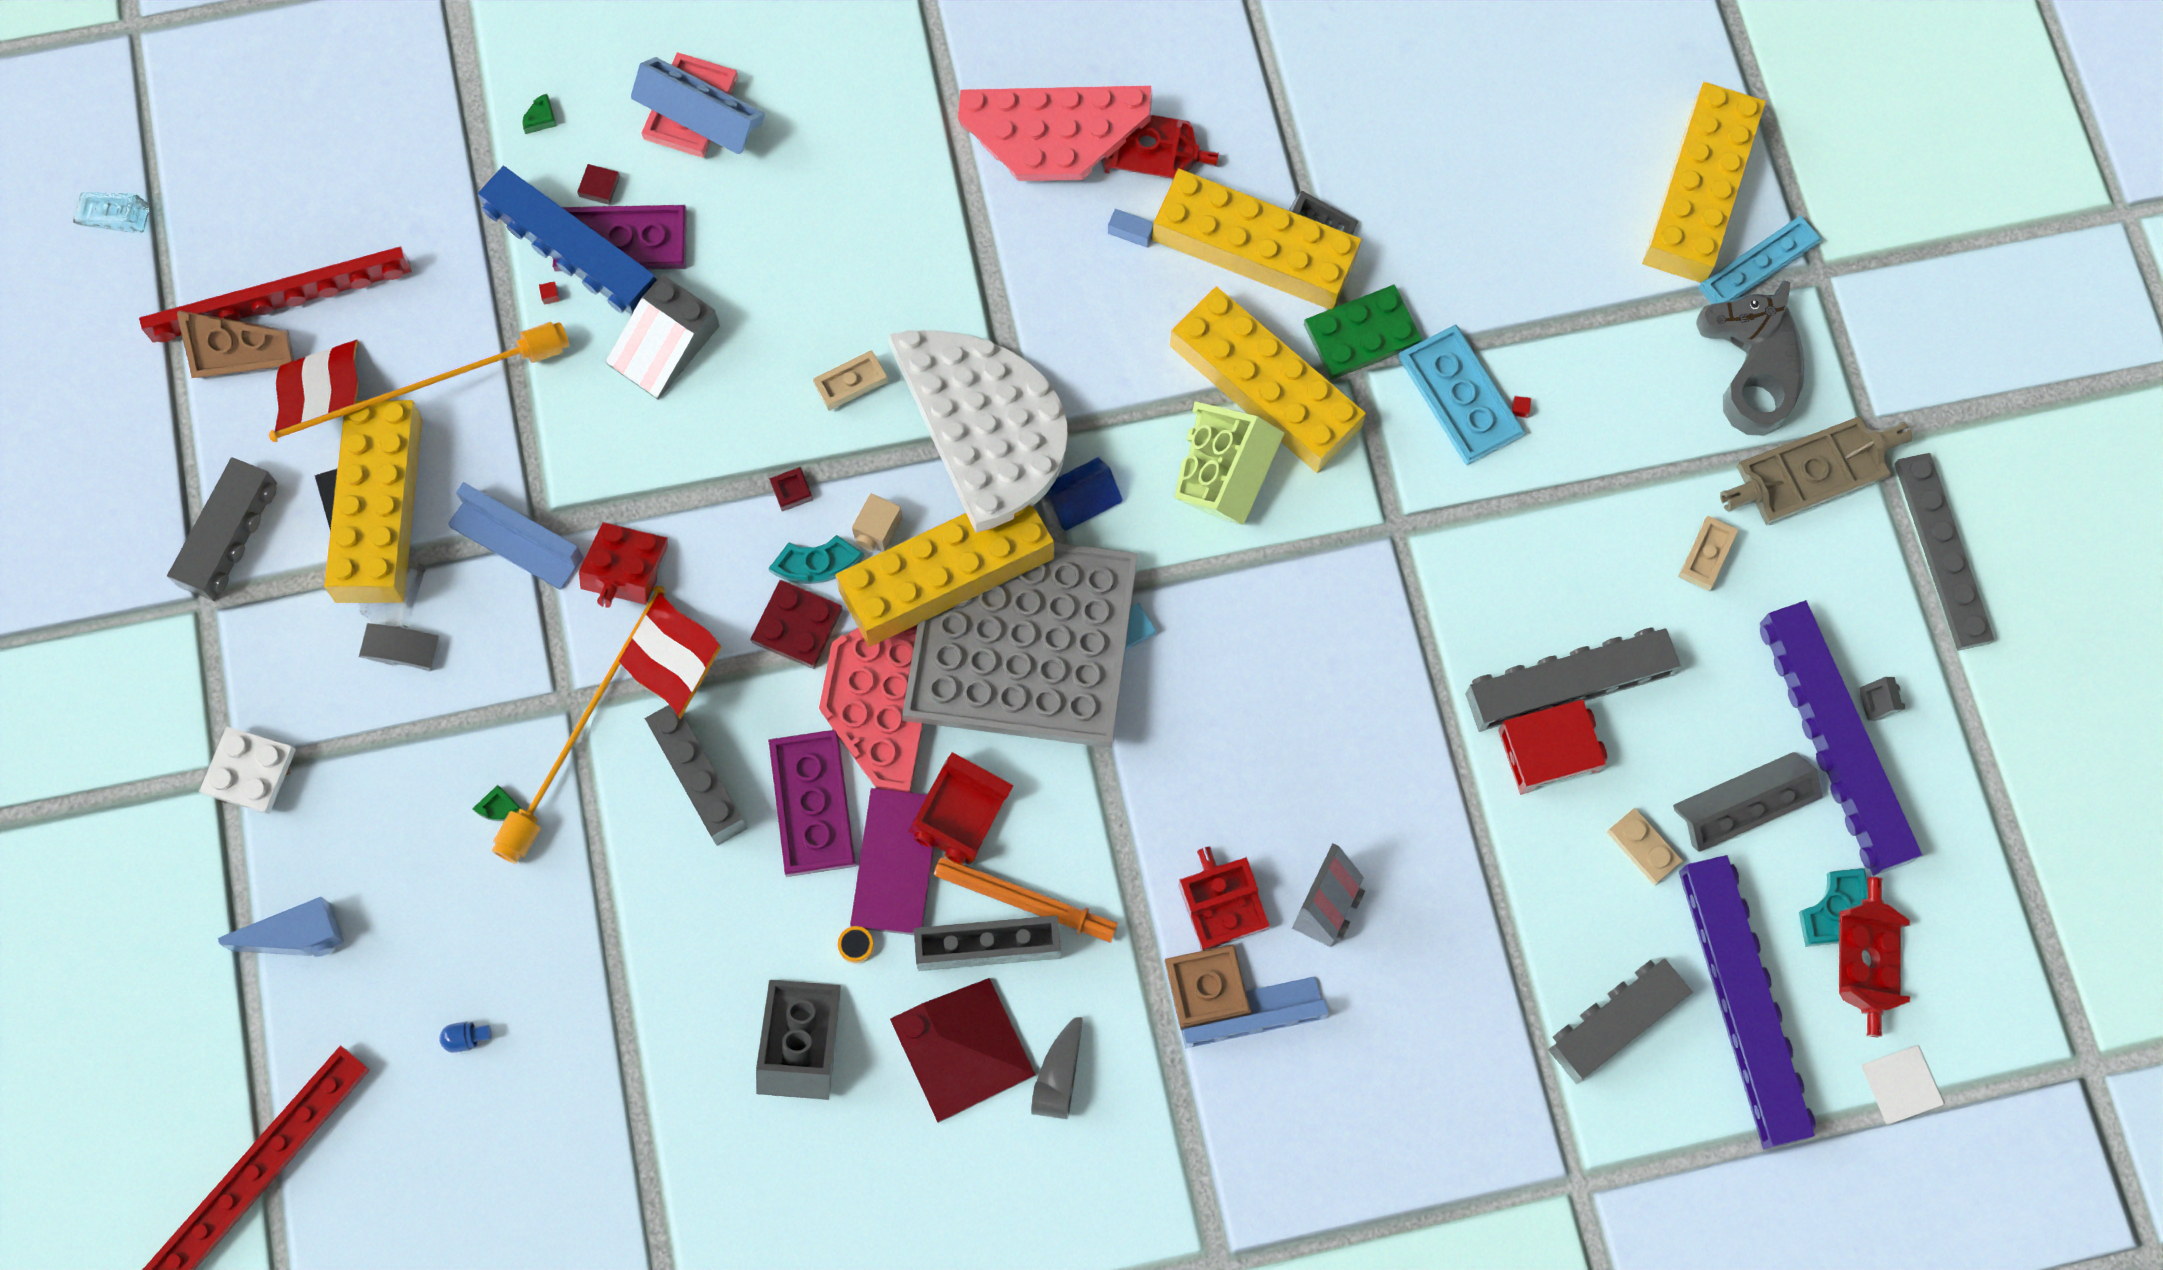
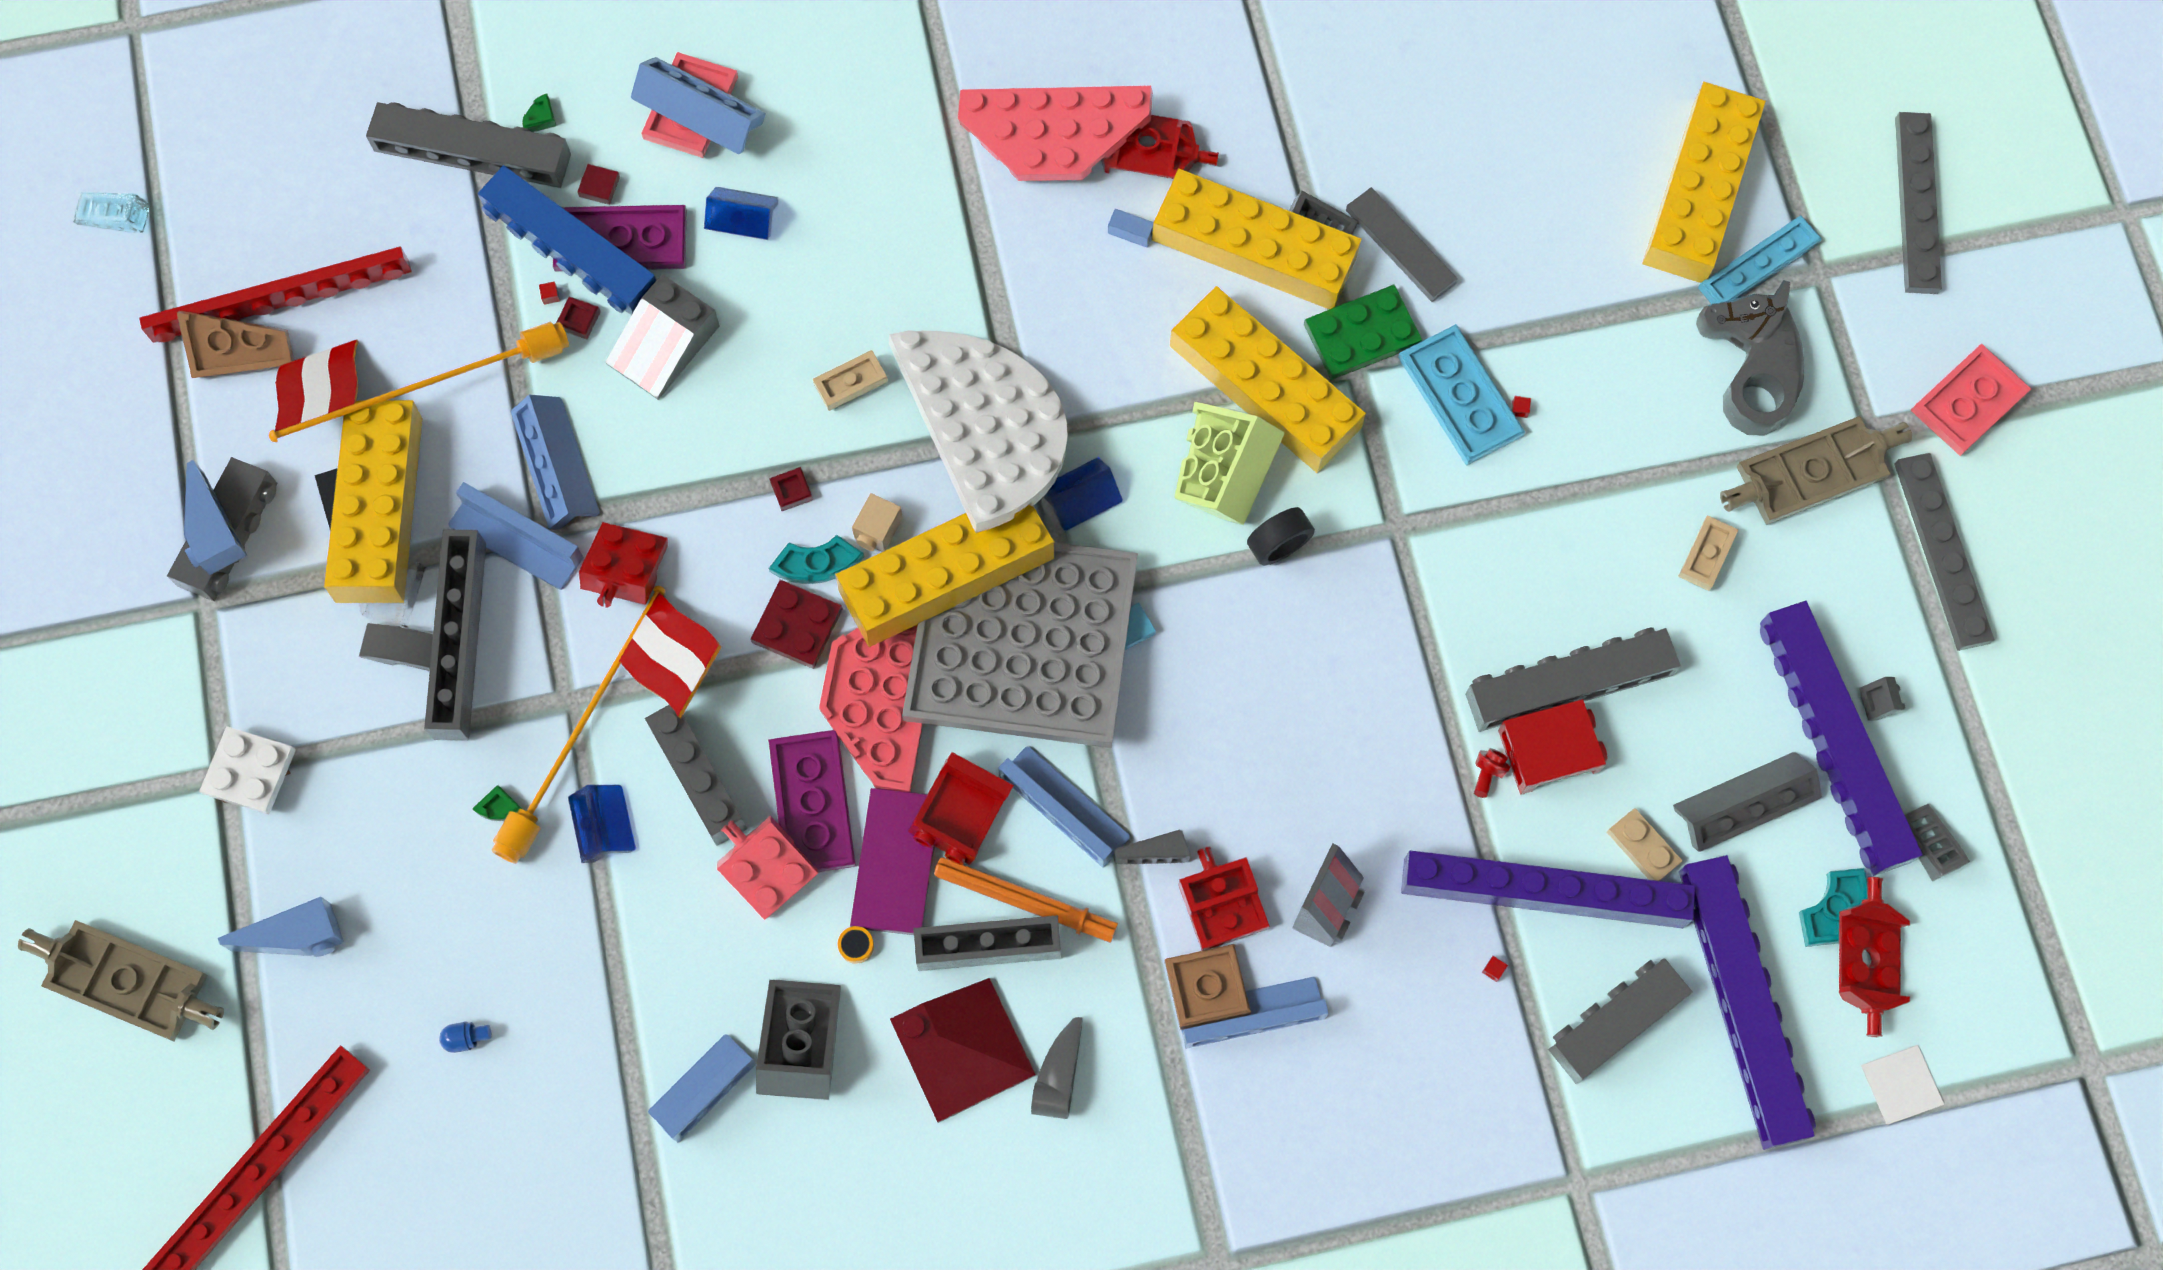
(122, 979): none -> dark tan plate
(206, 526): none -> medium blue slope
(455, 635): none -> dark grey brick
(468, 143): none -> dark grey brick
(554, 460): none -> medium blue panel
(578, 317): none -> dark red tile
(601, 822): none -> clear blue panel
(701, 1087): none -> medium blue panel
(739, 212): none -> clear blue panel
(765, 866): none -> coral plate
(1063, 805): none -> medium blue panel
(1156, 850): none -> dark grey slope
(1280, 536): none -> black tyre
(1401, 244): none -> dark grey tile
(1491, 764): none -> red plate
(1494, 968): none -> red piece
(1548, 889): none -> dark purple brick
(1918, 203): none -> dark grey plate
(1949, 845): none -> dark grey slope
(1970, 399): none -> coral plate

